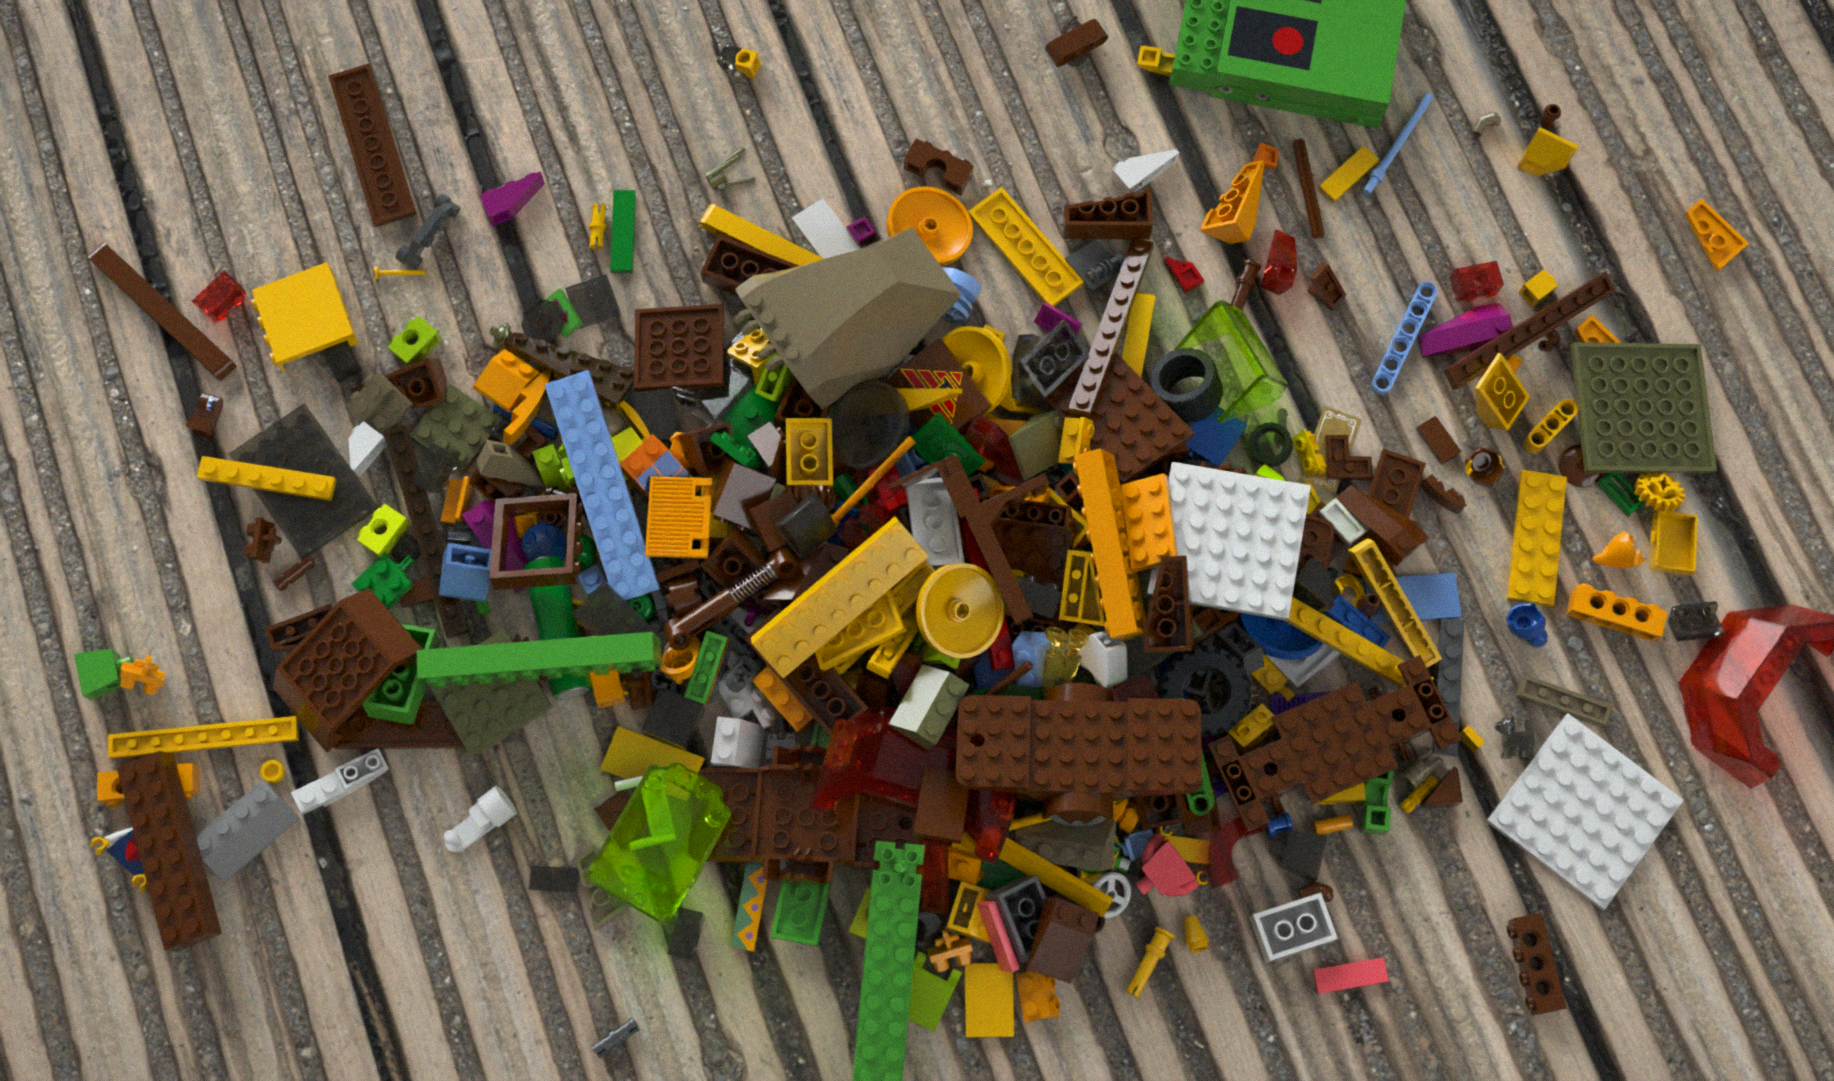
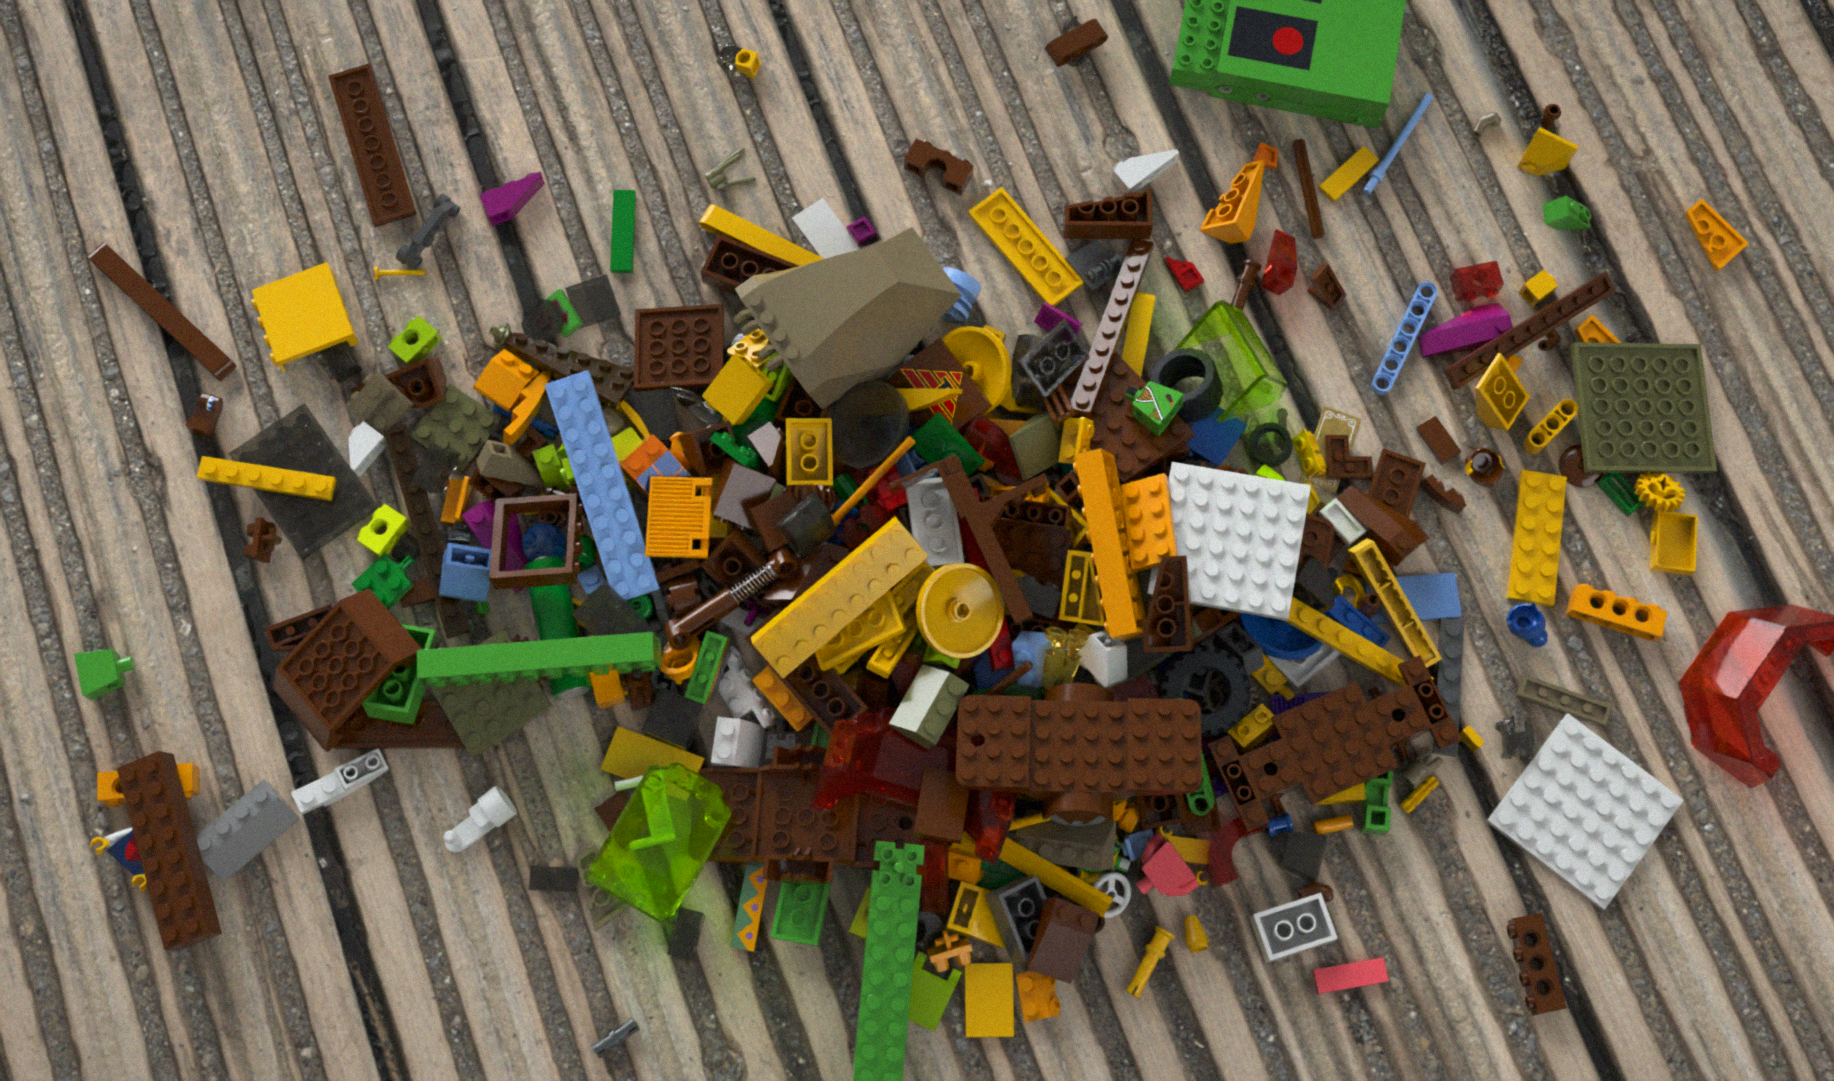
(144, 672): light orange hips -> none
(203, 737): yellow plate -> none
(219, 297): clear red brick -> none
(273, 771): yellow tile -> none
(294, 573): reddish brown axle -> none
(523, 523): light orange tile -> none
(597, 226): yellow pin -> none
(737, 390): none -> yellow brick
(744, 650): dark grey beam -> none
(936, 218): light orange dish -> none
(998, 936): coral tile -> none
(1054, 397): none -> reddish brown tile
(1154, 405): none -> bright green torso
(1155, 61): yellow slope -> none
(1447, 793): reddish brown slope -> none
(1566, 214): none -> bright green slope
(1620, 553): light orange hat -> none
(1695, 621): clear smoke bracket -> none

